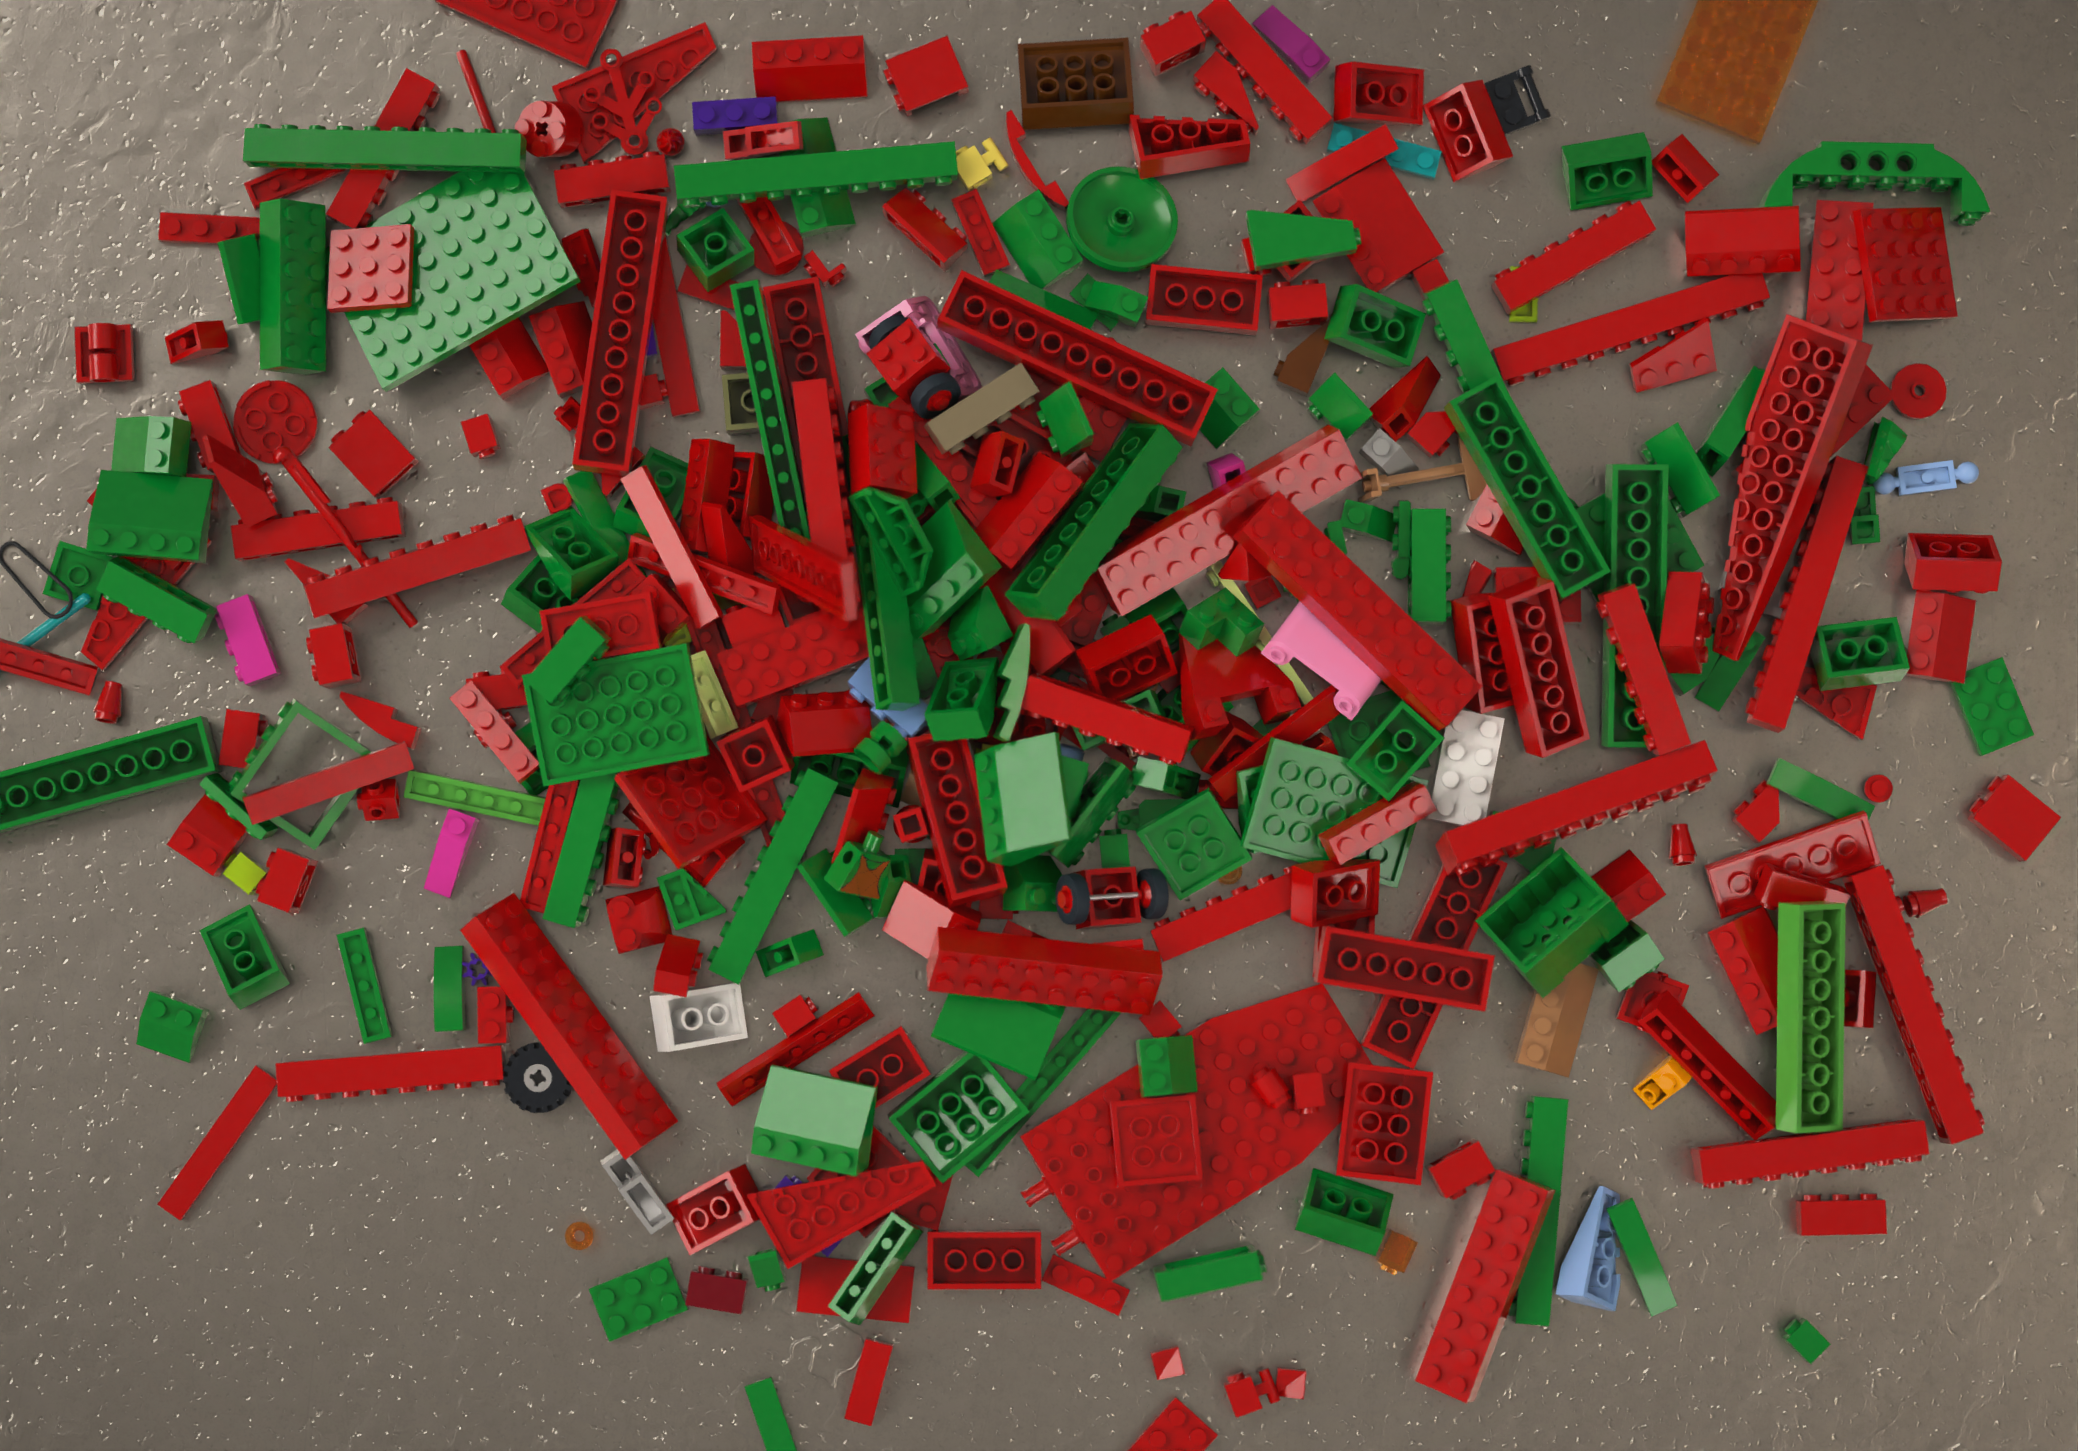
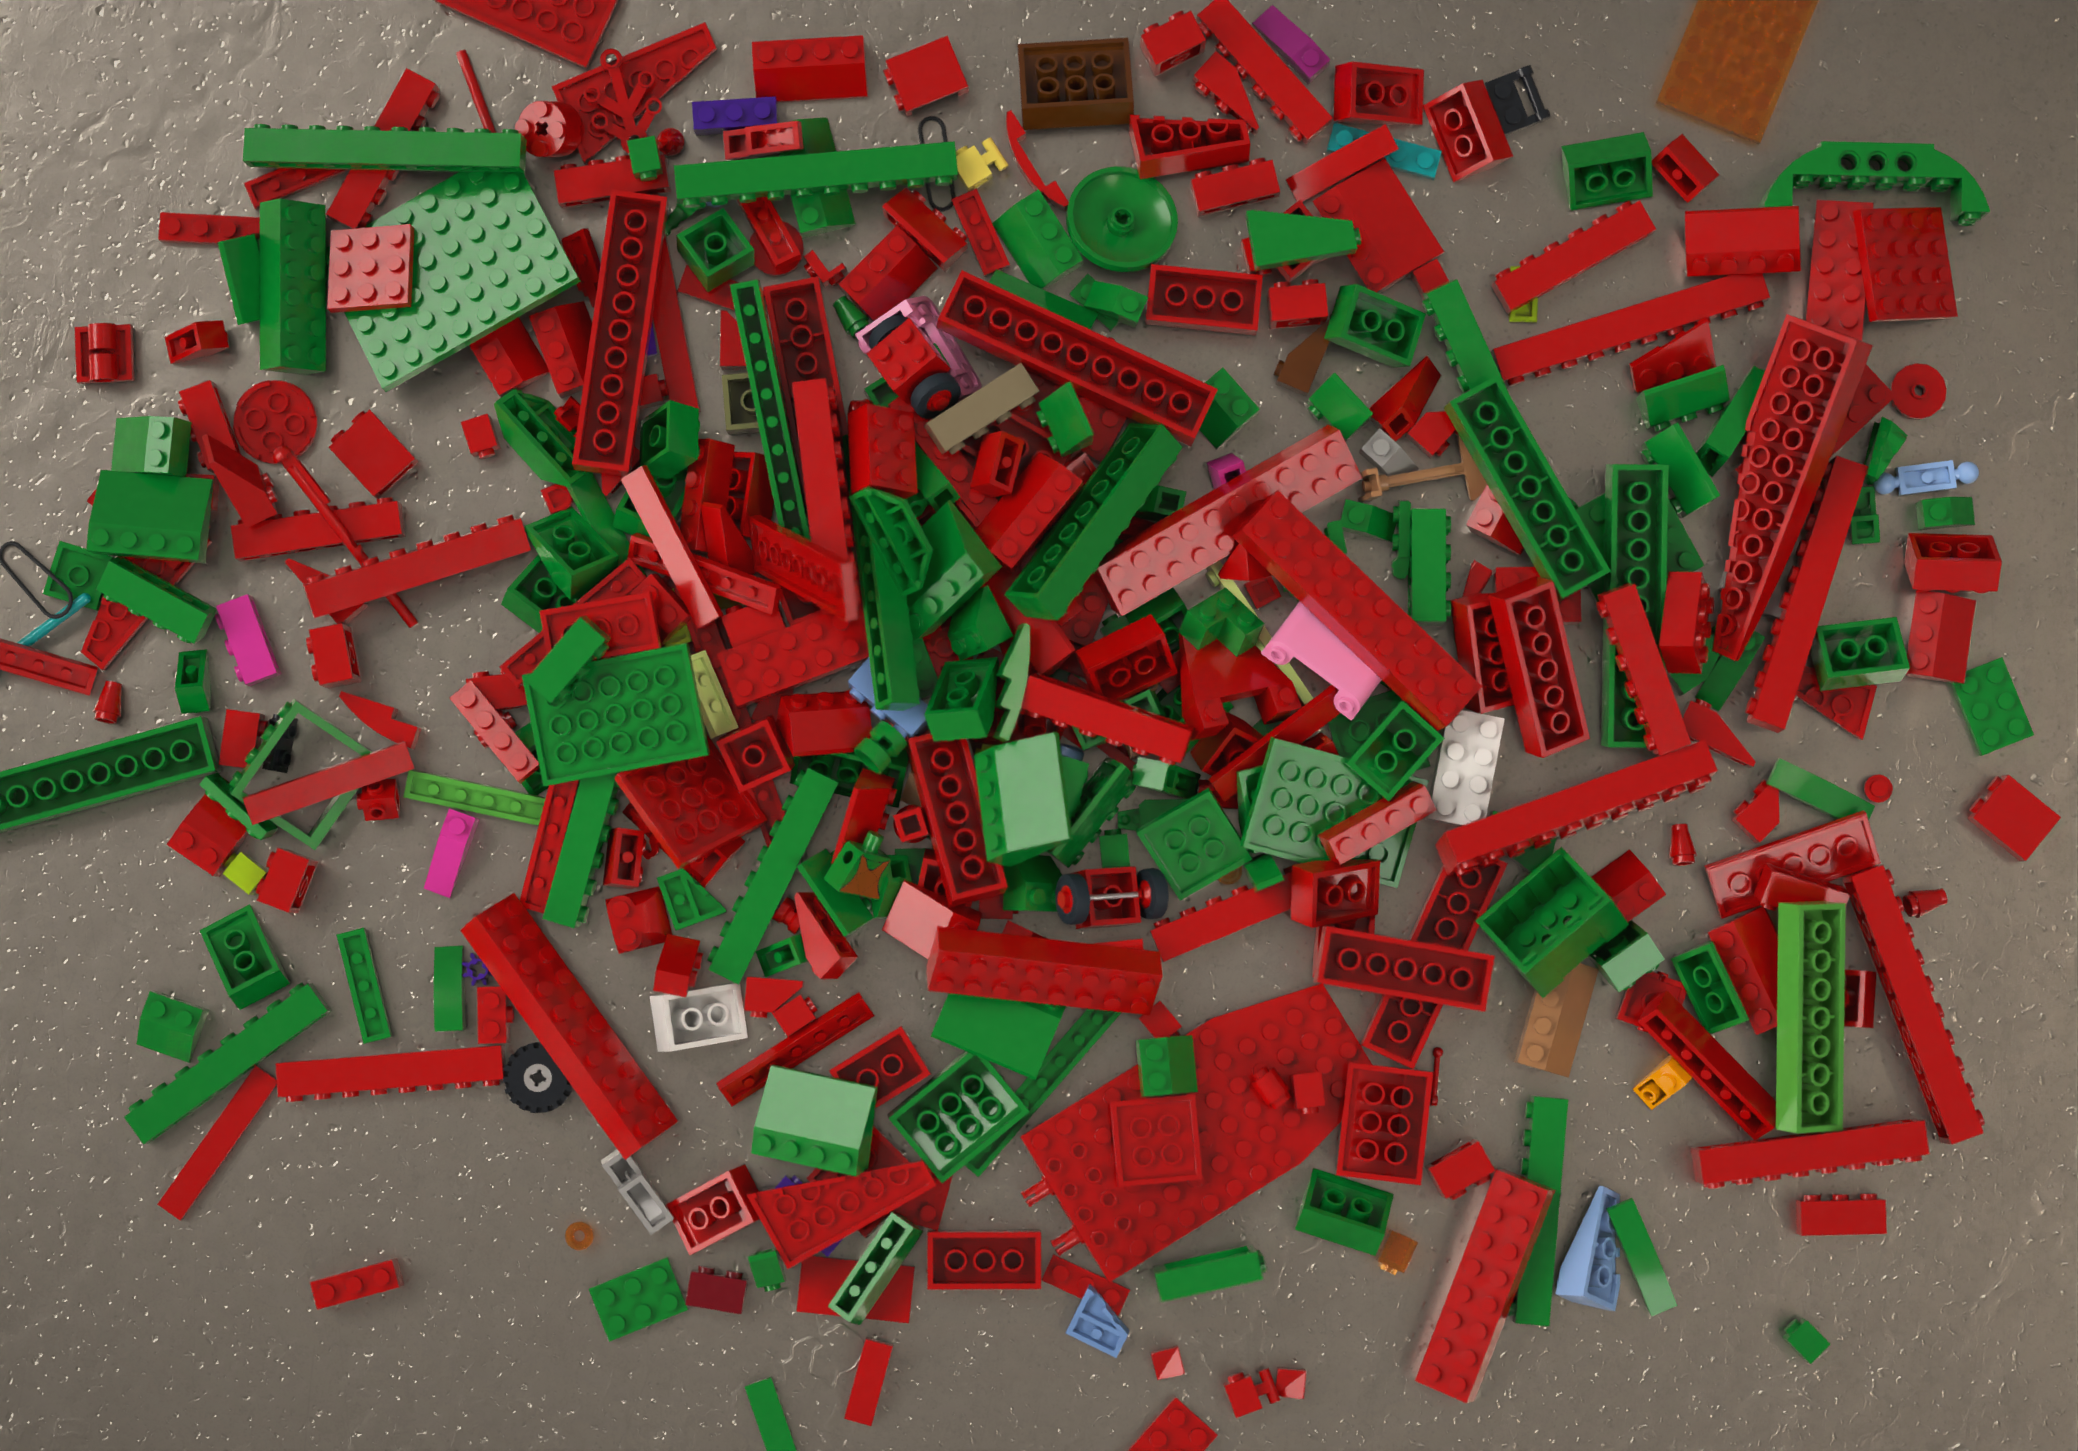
(193, 681): none -> green slope
(228, 1063): none -> green brick
(280, 755): none -> black hinge
(357, 1283): none -> red brick
(537, 437): none -> green wedge
(645, 158): none -> green brick
(669, 439): none -> green brick
(768, 994): none -> red slope
(788, 915): none -> red wheel
(822, 940): none -> red slope
(850, 316): none -> green cone
(888, 275): none -> red slope
(944, 140): none -> black piece
(1098, 1324): none -> medium blue wing
(1234, 186): none -> red brick
(1262, 872): none -> green slope
(1437, 1053): none -> red hinge
(1684, 398): none -> green slope
(1707, 725): none -> red slope
(1709, 988): none -> green slope
(1944, 513): none -> green slope

